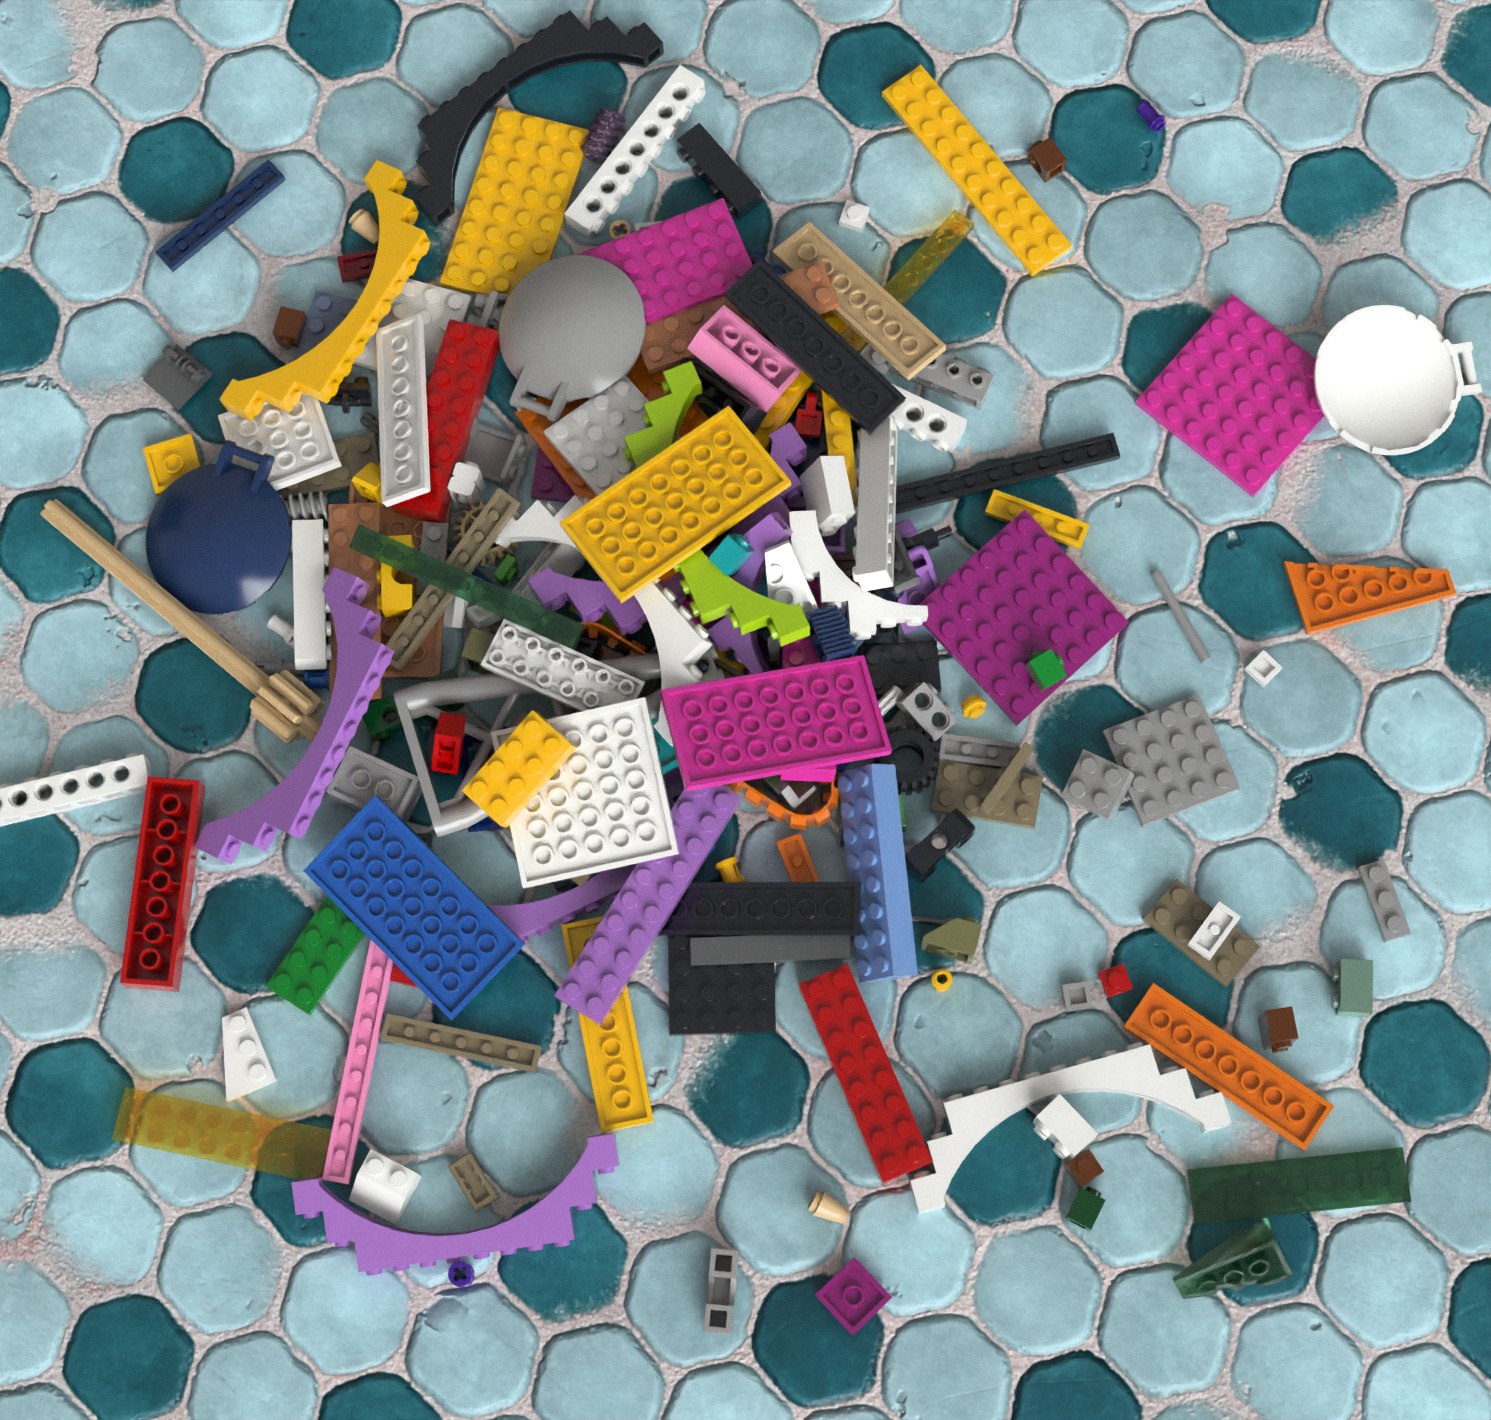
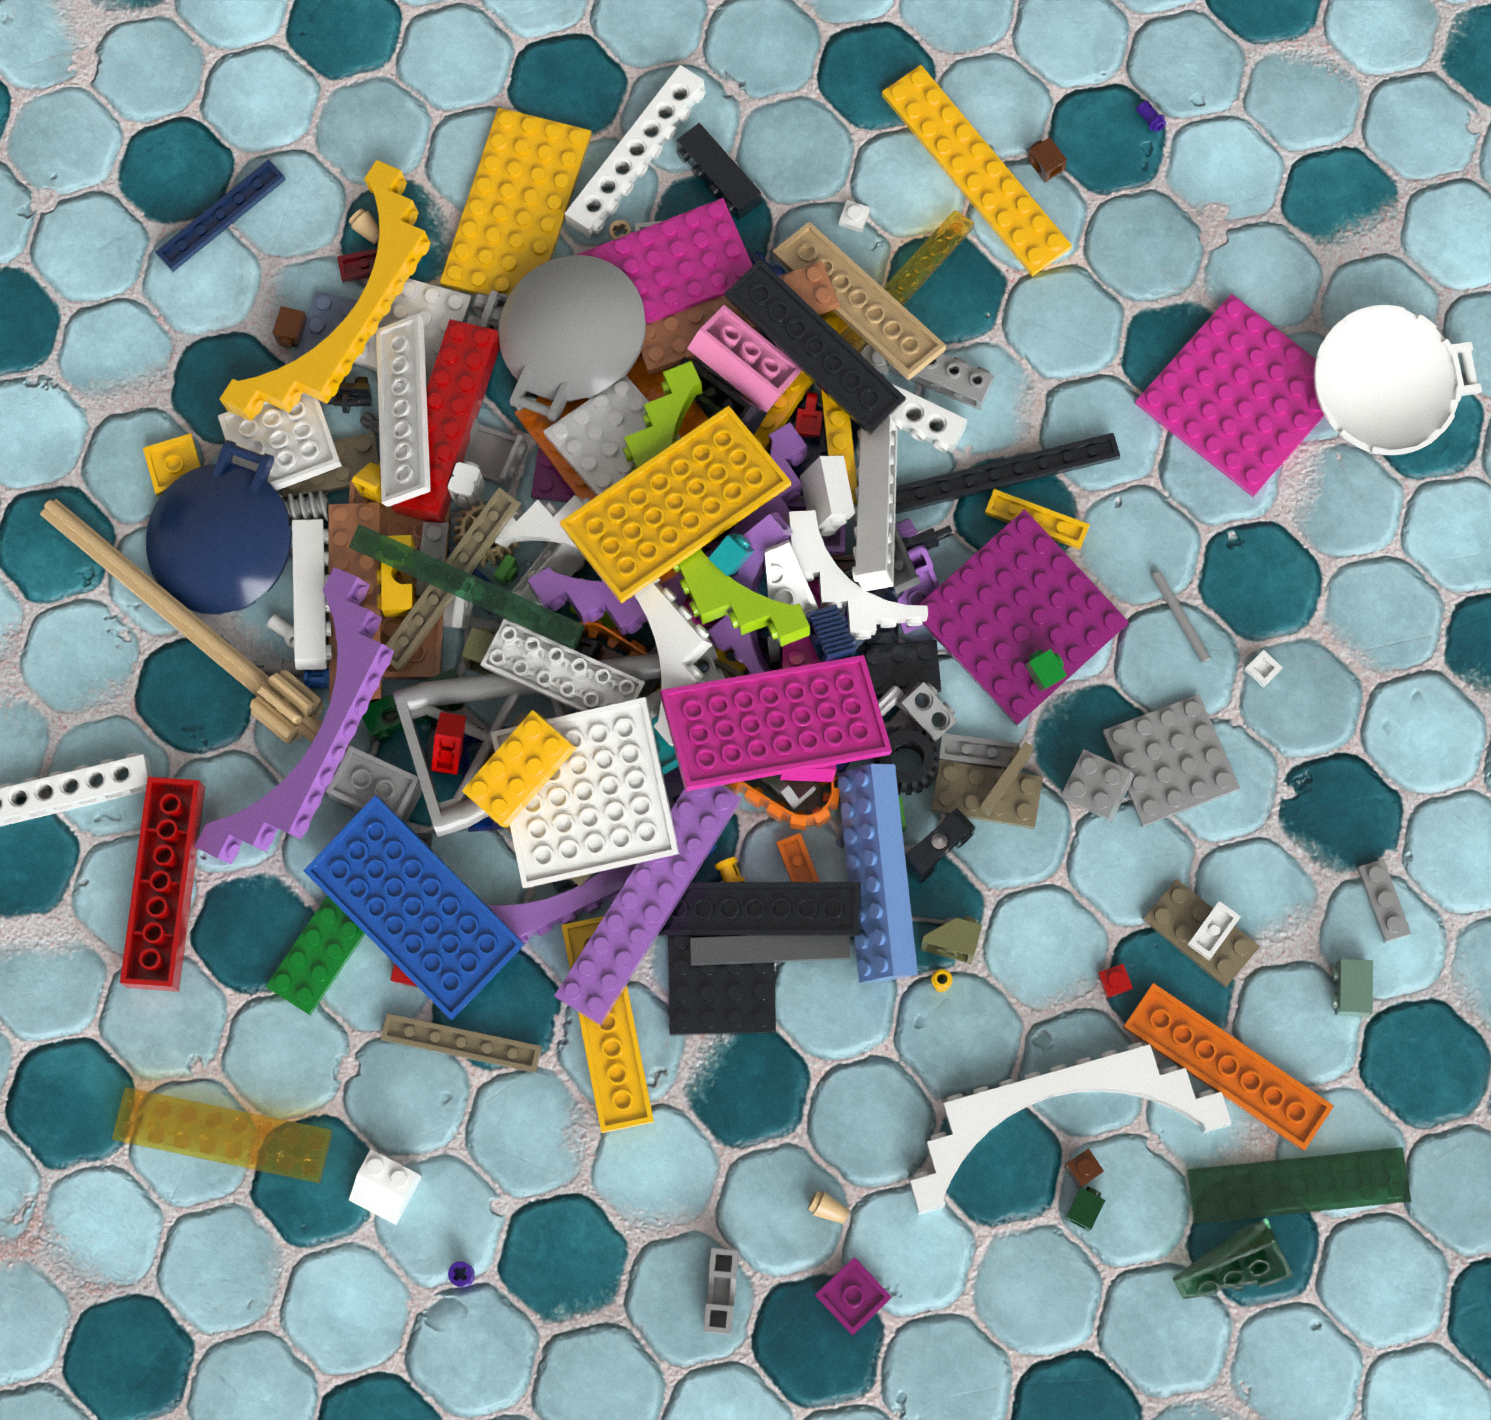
(177, 376): dark grey hinge -> none
(244, 1056): white wing -> none
(358, 1067): bright pink plate -> none
(388, 1246): medium lavender arch -> none
(473, 1181): dark tan plate -> none
(481, 616): white plate -> none
(557, 46): black arch -> none
(602, 134): clear purple piece -> none
(865, 1074): red brick -> none
(973, 706): yellow plate -> none
(1064, 1128): white brick -> none
(1077, 996): light grey plate -> none
(1278, 1029): reddish brown brick -> none
(1353, 593): orange wing -> none

